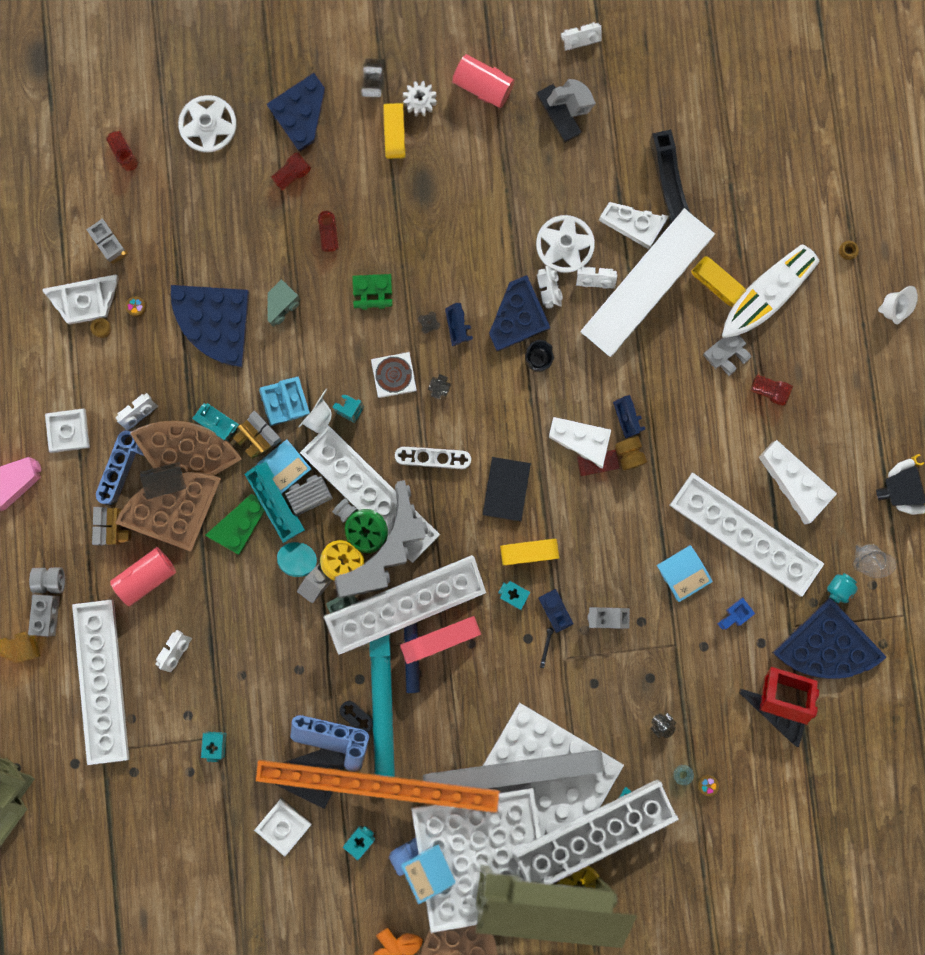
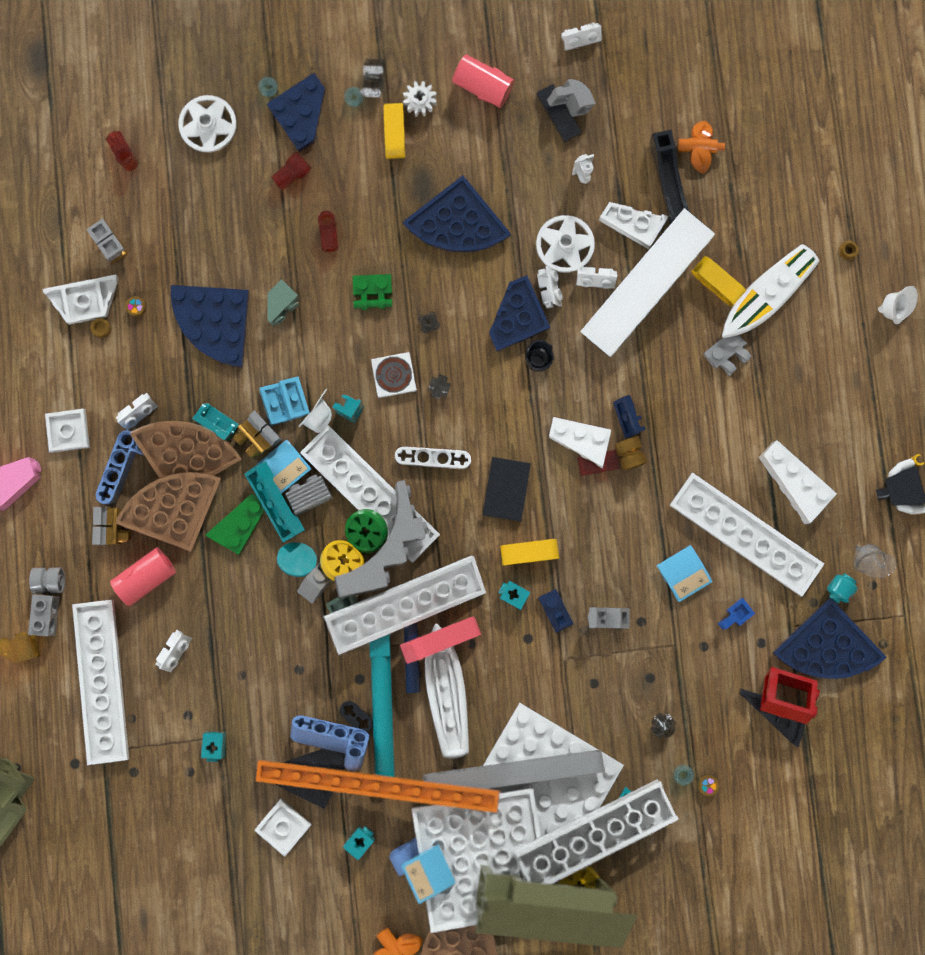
(162, 480): clear smoke panel -> none
(265, 82): none -> clear light blue plate
(344, 510): light grey wheel -> none
(349, 93): none -> clear light blue plate
(447, 701): none -> white piece
(456, 325): dark blue plate -> none
(457, 220): none -> dark blue plate
(550, 631): black hinge -> none
(583, 167): none -> white hinge
(700, 146): none -> orange plant
(775, 390): clear red piece -> none

